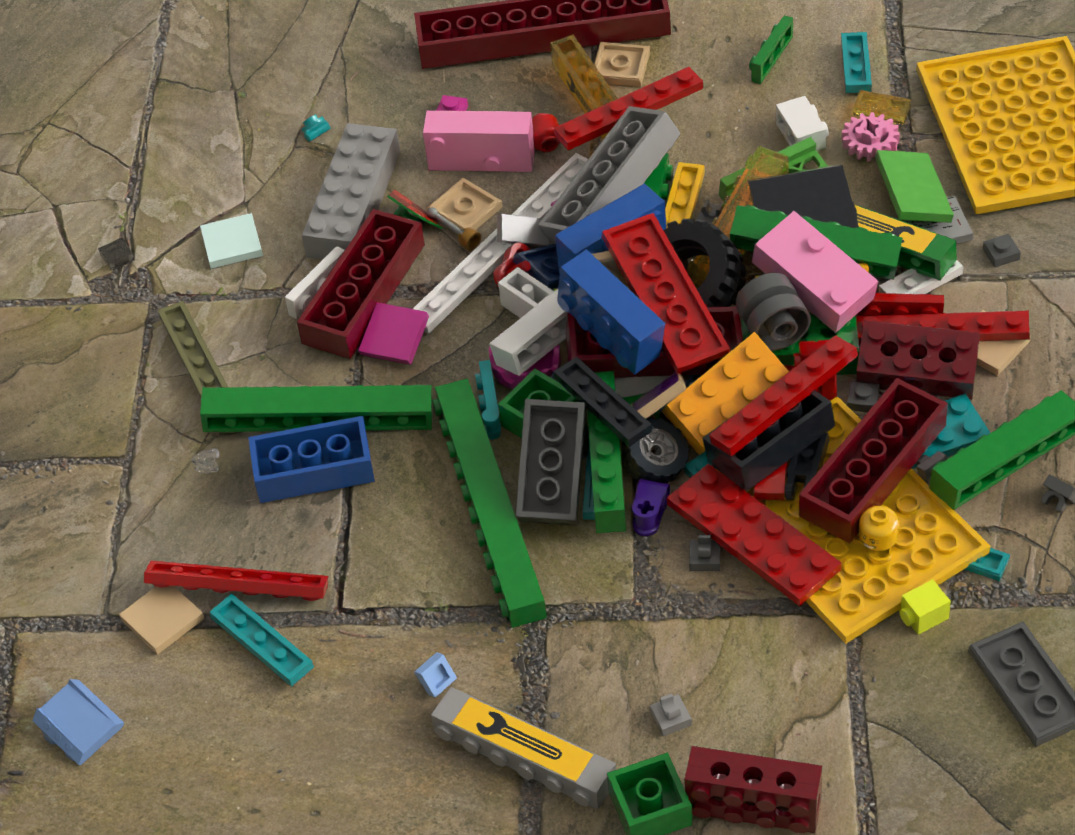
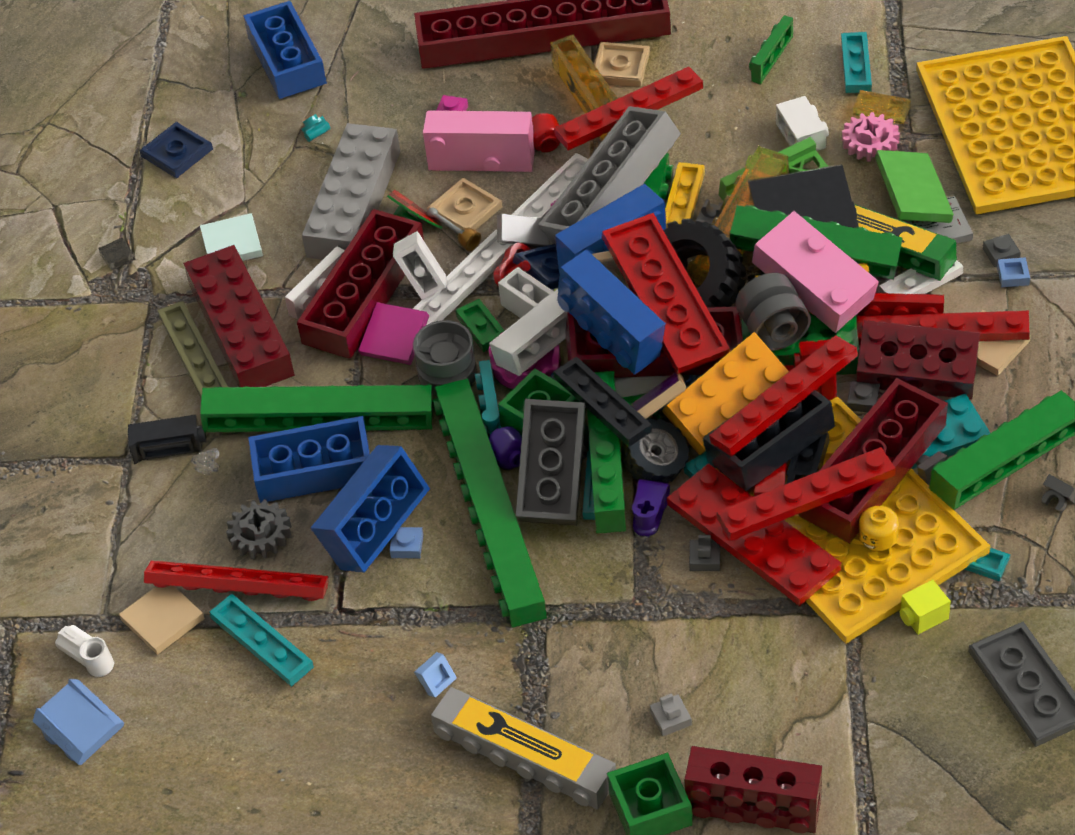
(87, 650): none -> white piece
(165, 438): none -> black window
(176, 149): none -> dark blue tile
(239, 319): none -> dark red brick
(244, 532): none -> dark grey gear
(285, 49): none -> blue brick
(370, 508): none -> blue brick
(407, 543): none -> medium blue plate
(419, 265): none -> white brick
(444, 354): none -> dark grey wheel
(480, 323): none -> green plate
(506, 447): none -> dark purple head
(805, 493): none -> red plate
(1013, 272): none -> medium blue plate

